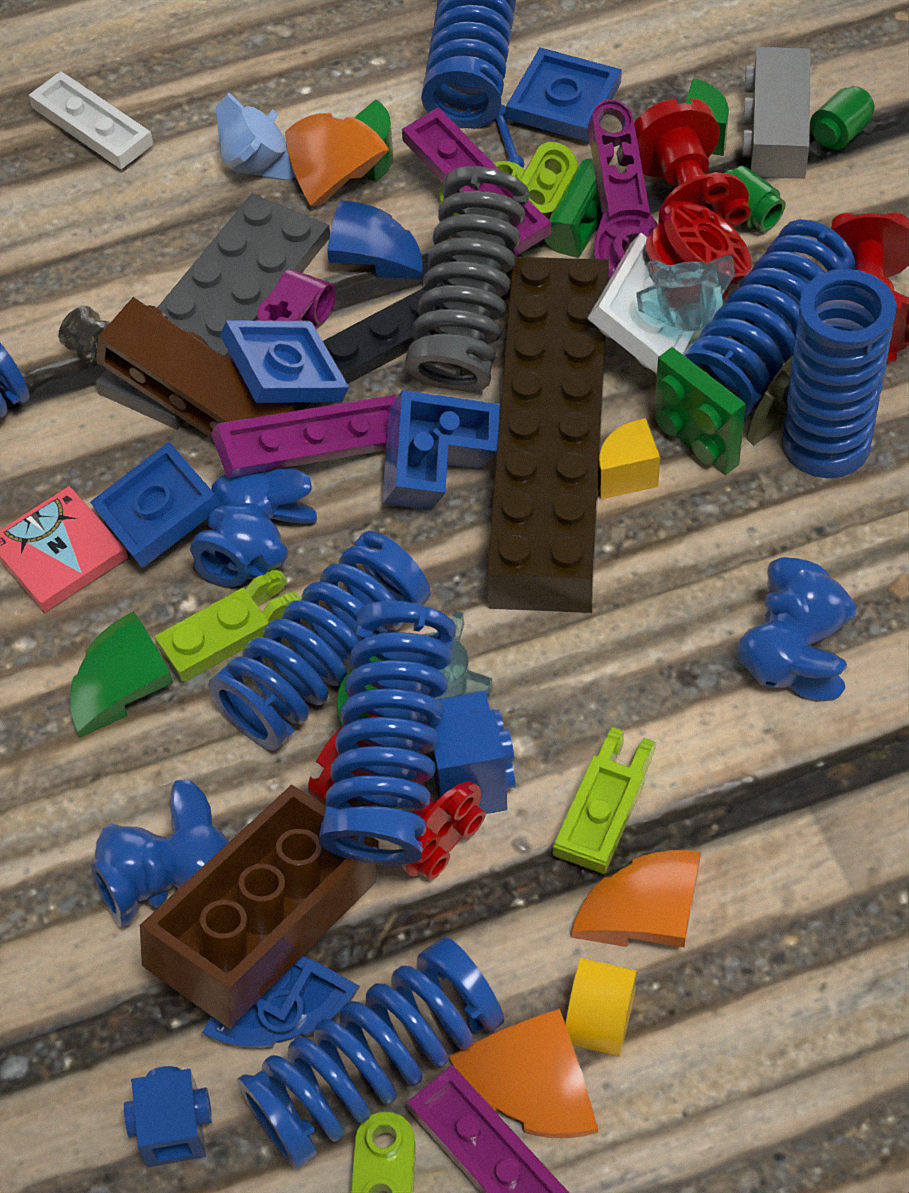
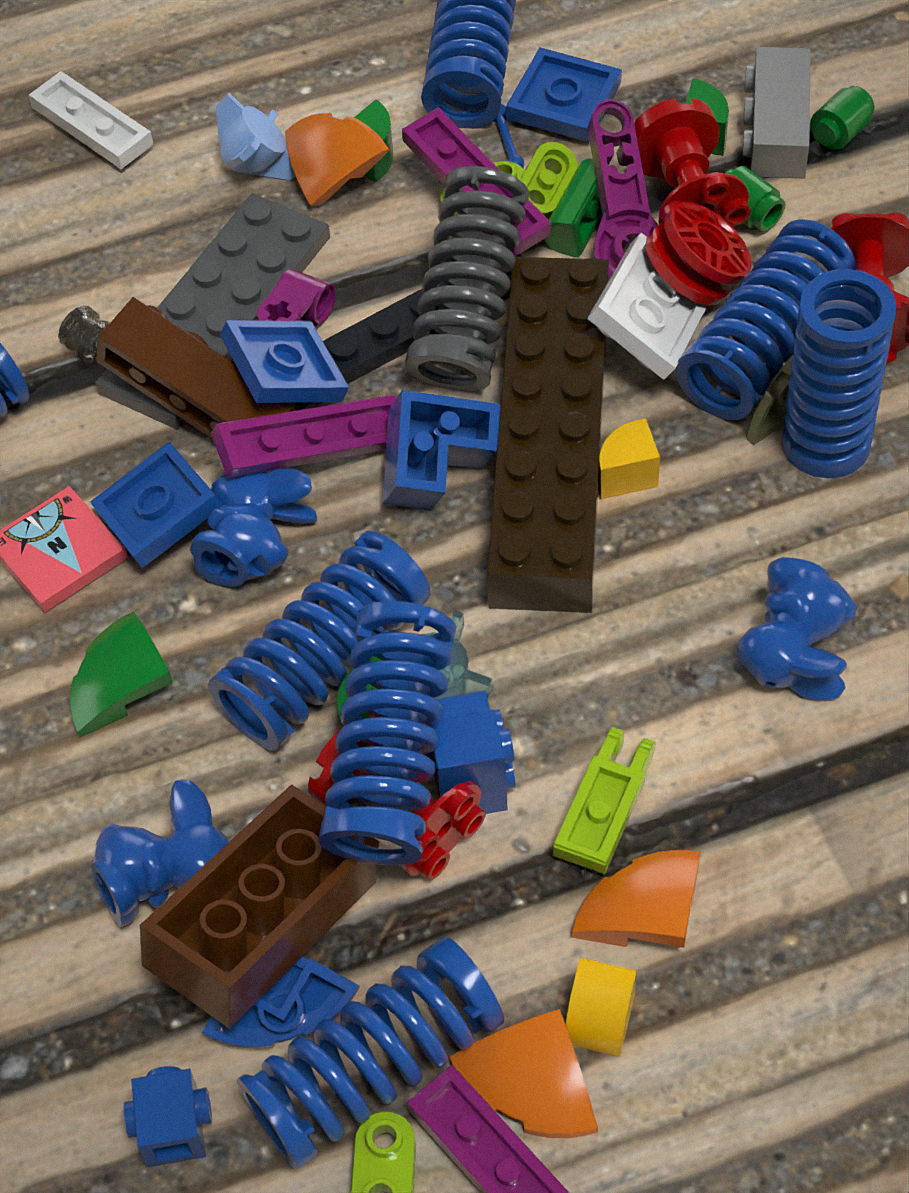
(224, 626): lime hinge -> none
(373, 237): blue brick -> none
(686, 292): clear light blue piece -> none
(699, 411): green plate -> none

